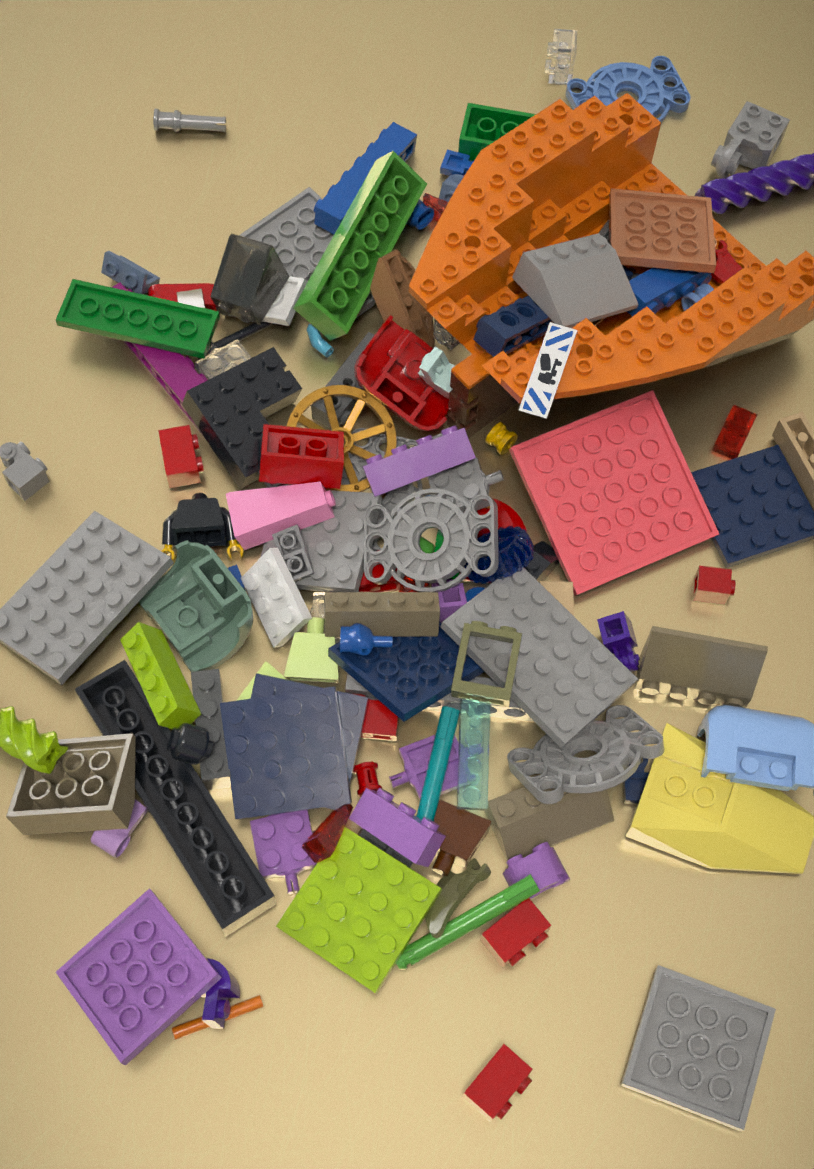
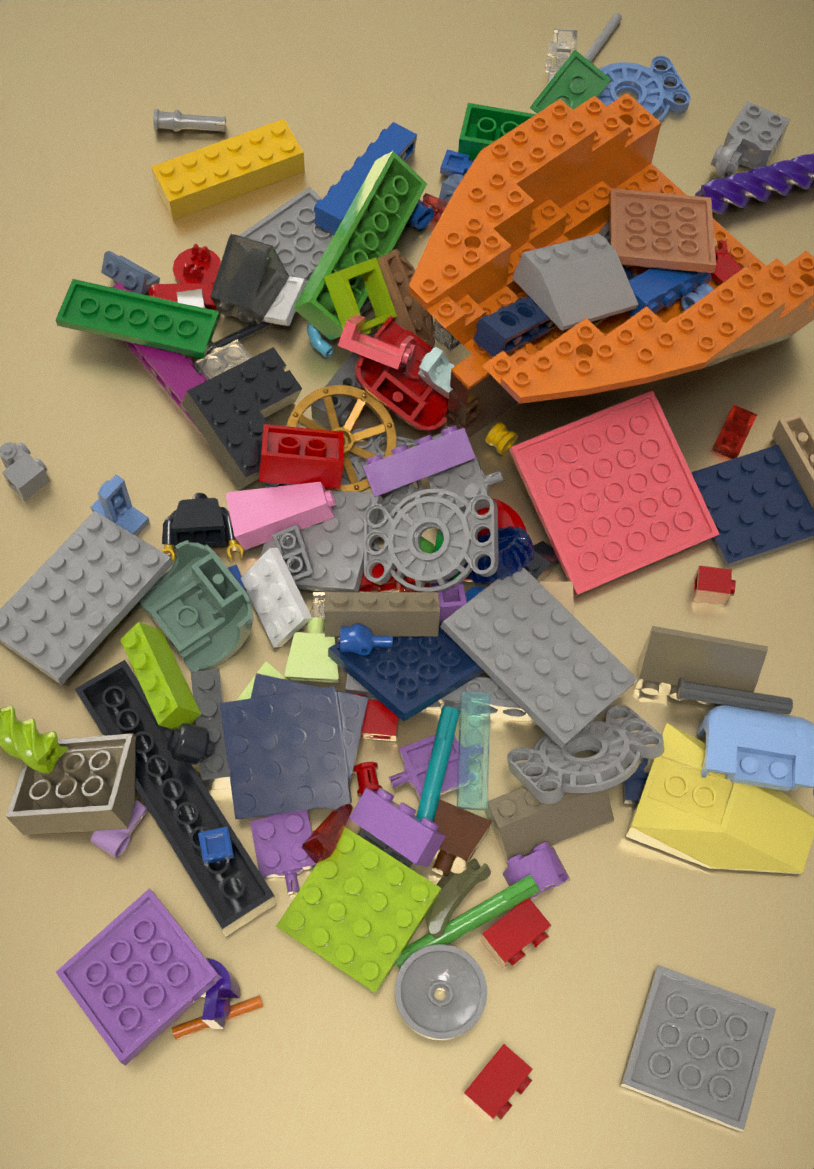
(116, 506): none -> medium blue bracket
(179, 456): red brick -> none
(200, 259): none -> red plate
(216, 845): none -> blue tile
(228, 169): none -> yellow brick
(372, 348): none -> coral panel
(375, 285): none -> lime window
(446, 970): none -> light grey dish
(482, 692): olive window -> none
(548, 370): white sticker -> none
(573, 84): none -> green plate
(602, 38): none -> light grey bar
(620, 639): dark purple brick -> none
(733, 697): none -> dark grey axle

